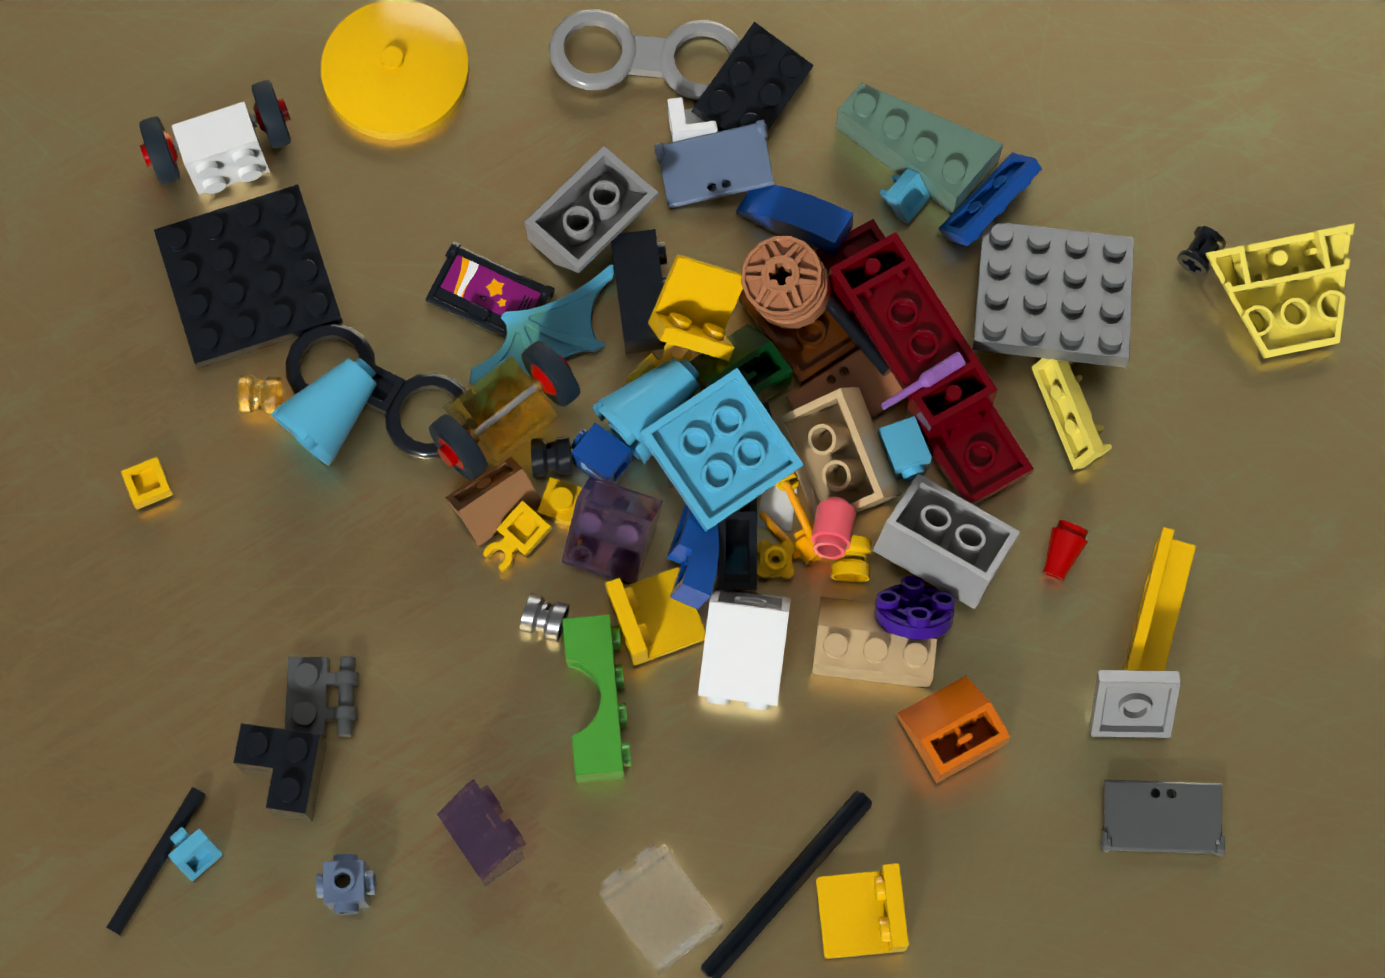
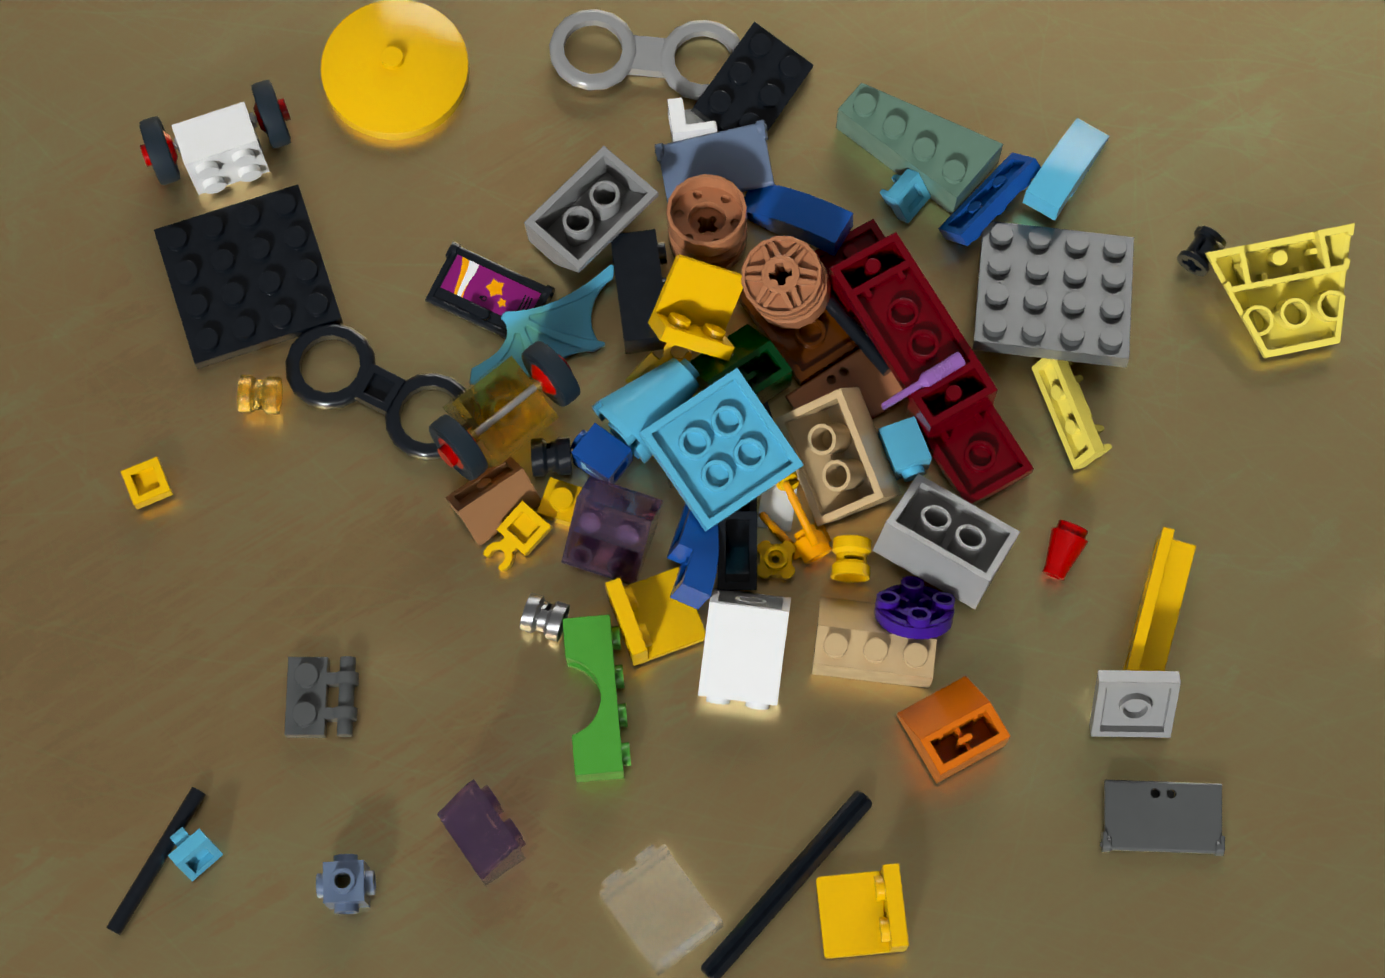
(291, 760): black brick -> none
(328, 408): medium azure cone -> none
(708, 206): none -> nougat wheel
(833, 528): coral brick -> none
(1065, 169): none -> medium azure slope

